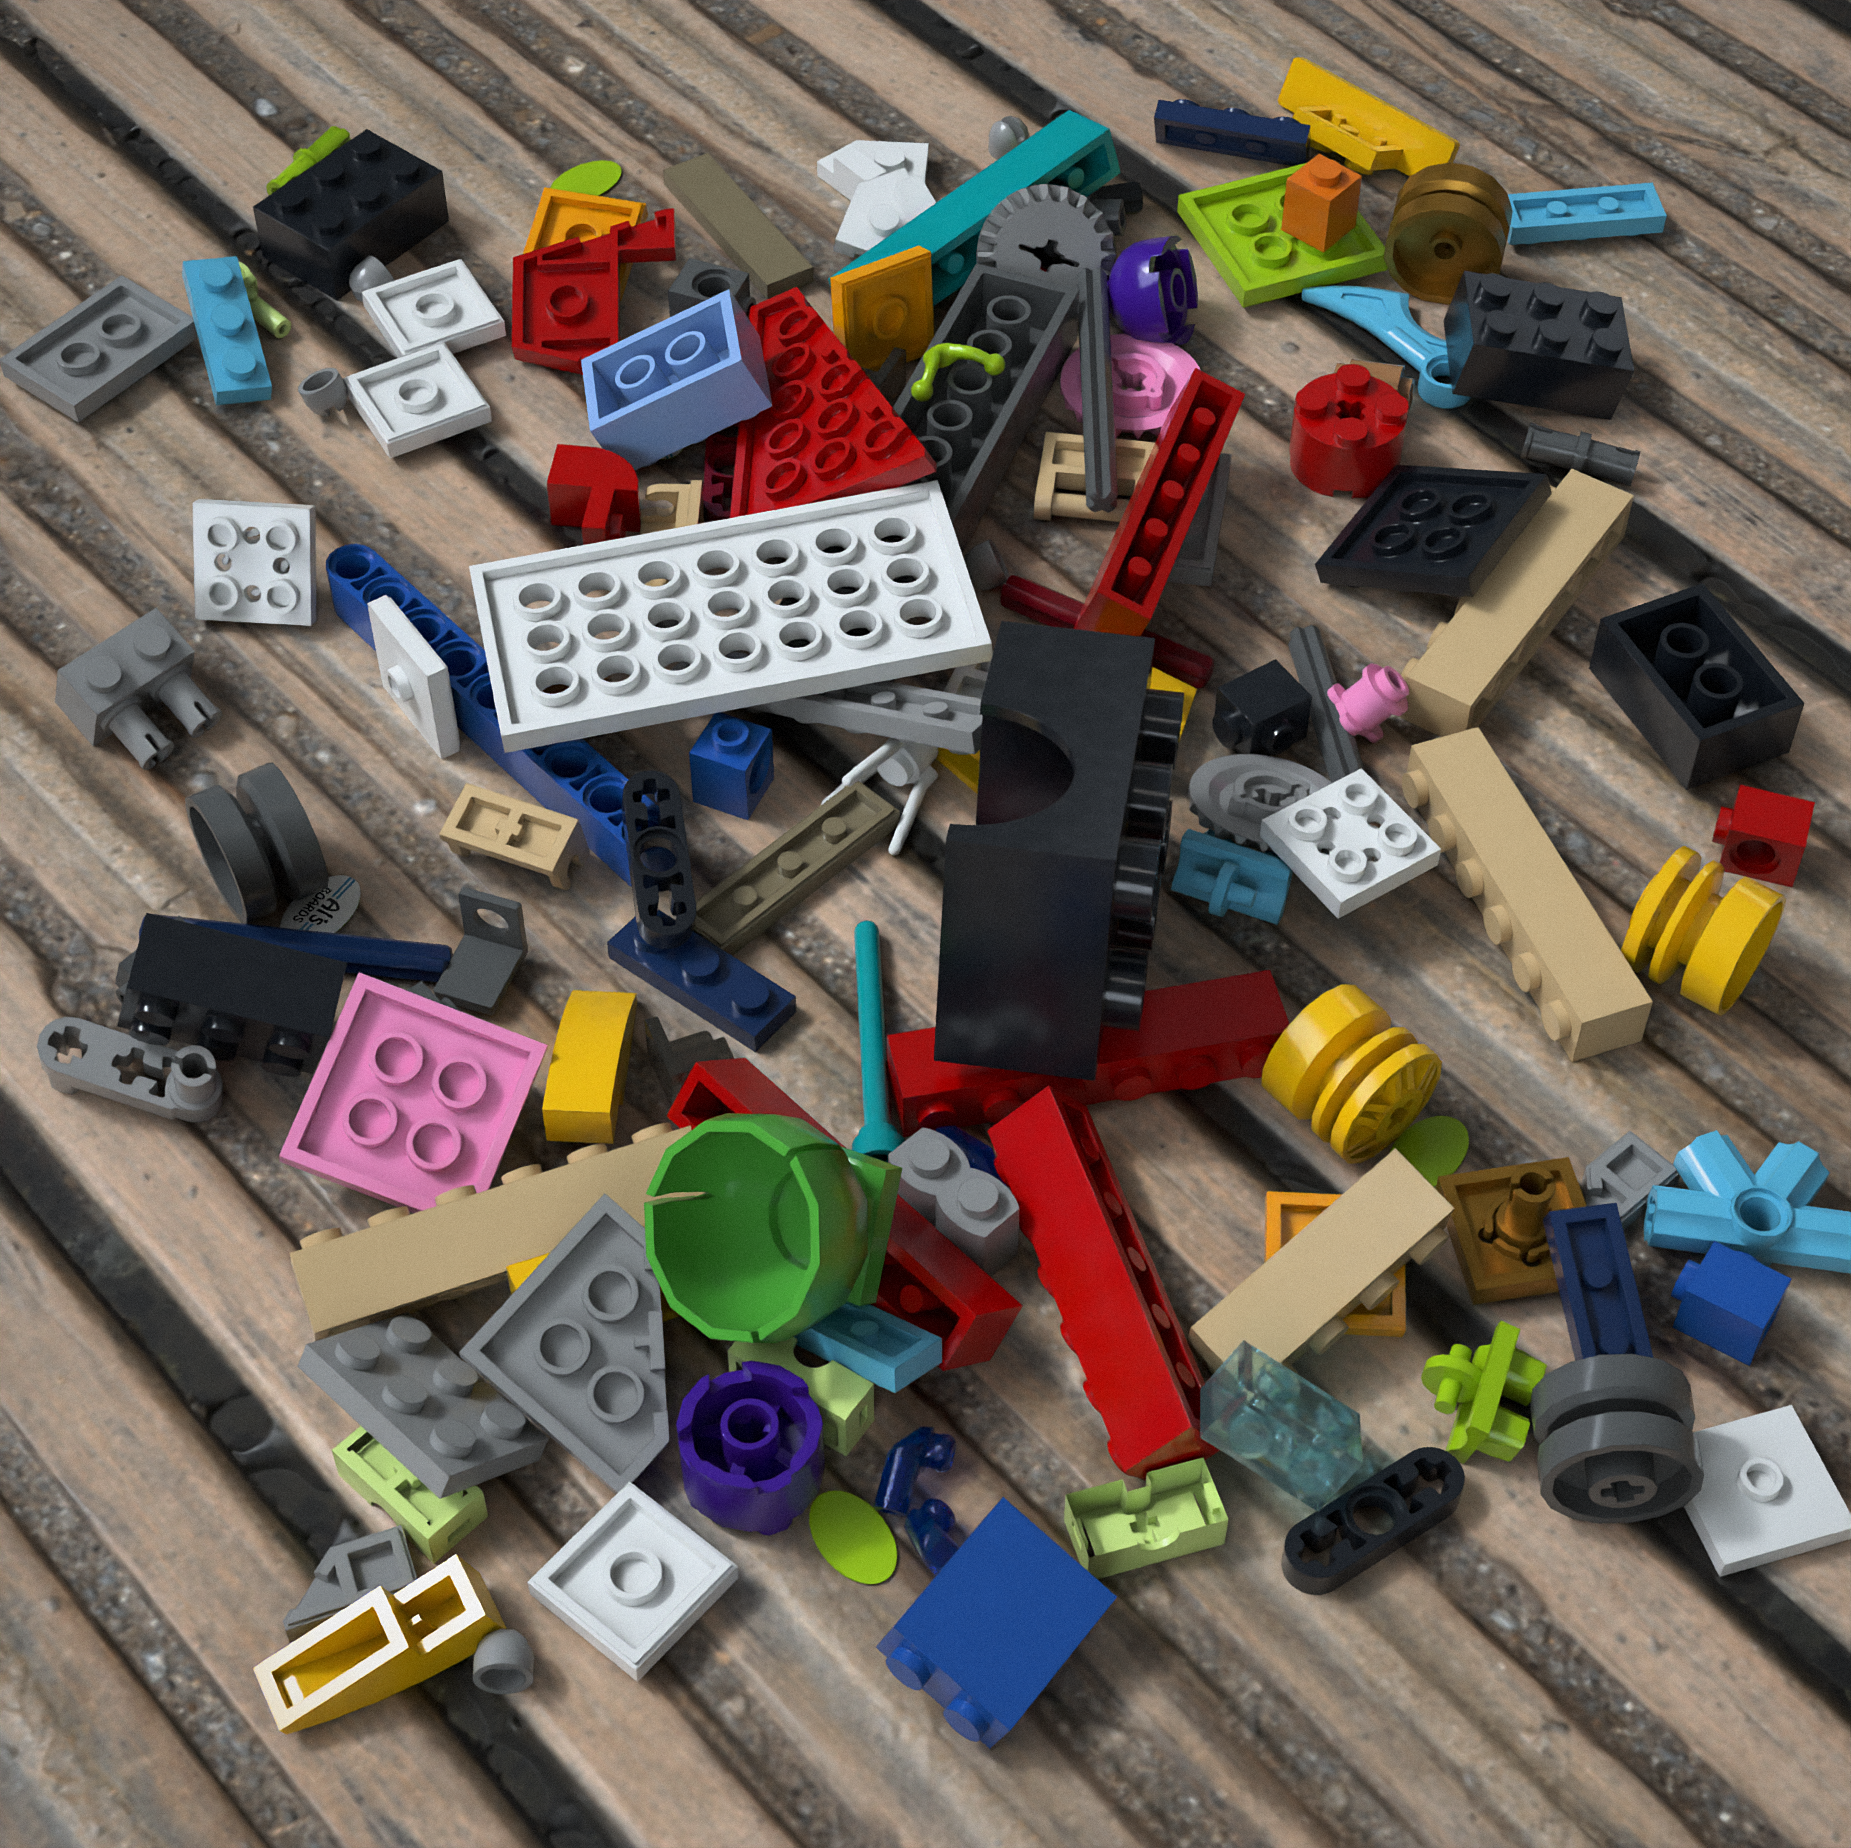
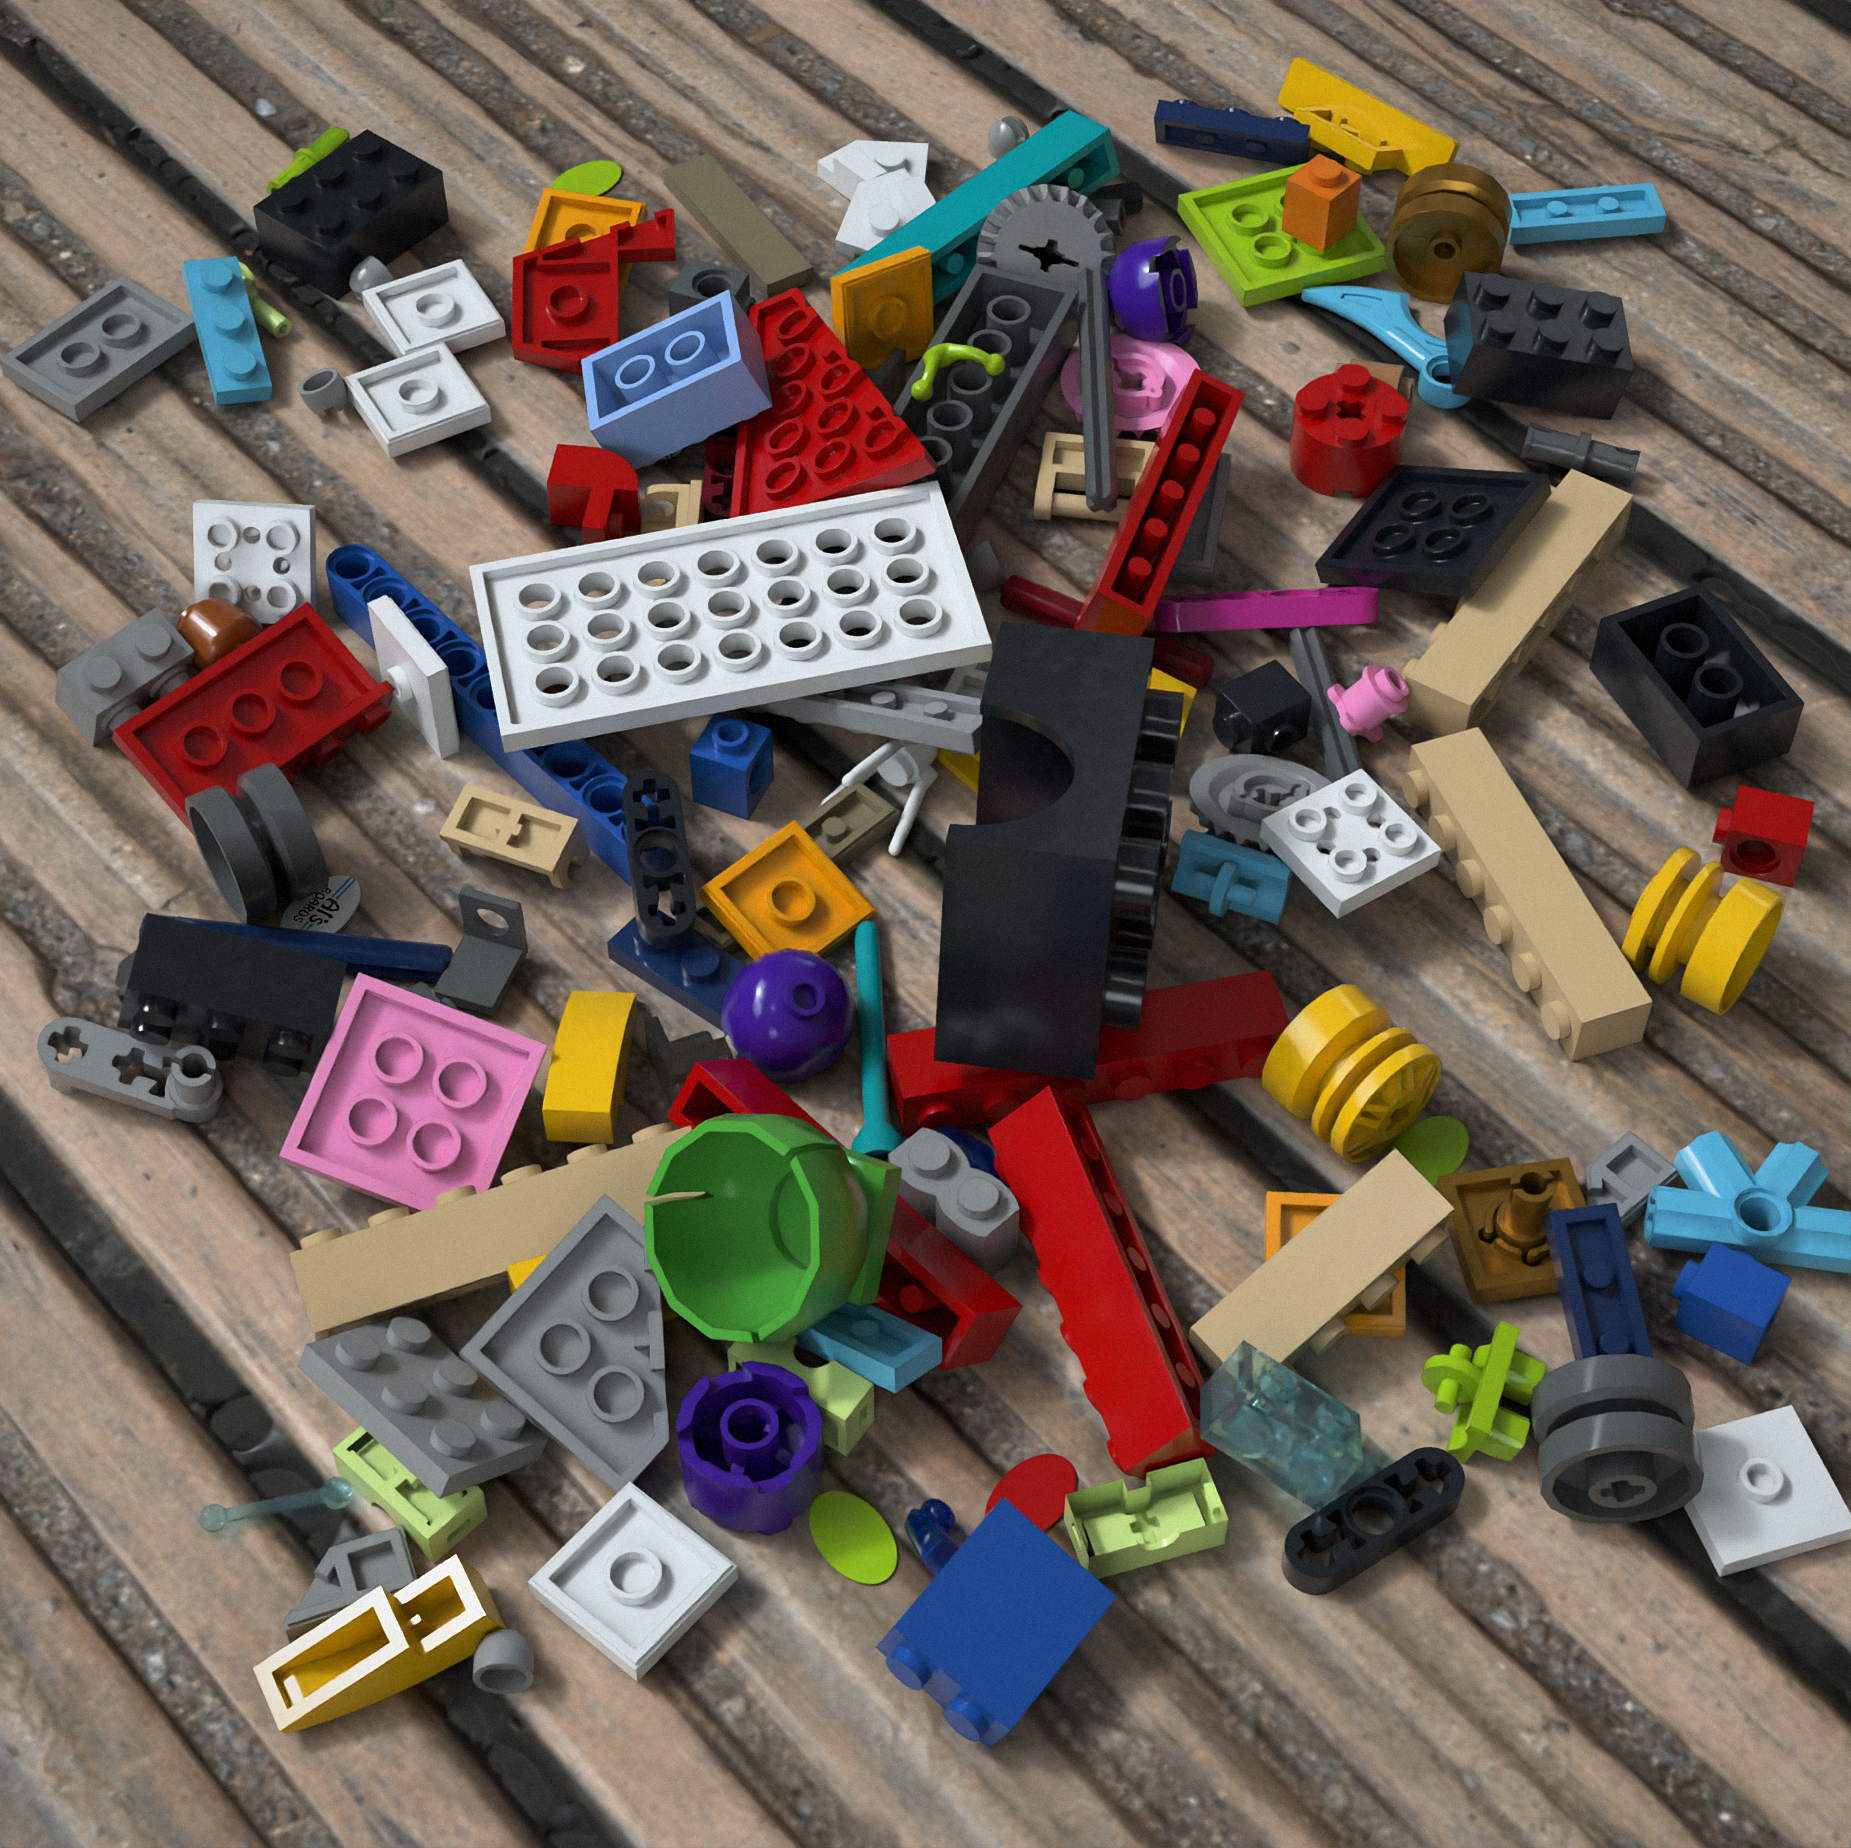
(215, 630): none -> dark orange head
(273, 699): none -> red bracket
(335, 1494): none -> clear light blue hinge
(786, 897): none -> light orange tile
(789, 1014): none -> dark purple cylinder
(906, 1462): clear blue arm -> none
(1037, 1488): none -> red sticker
(1266, 609): none -> dark pink beam

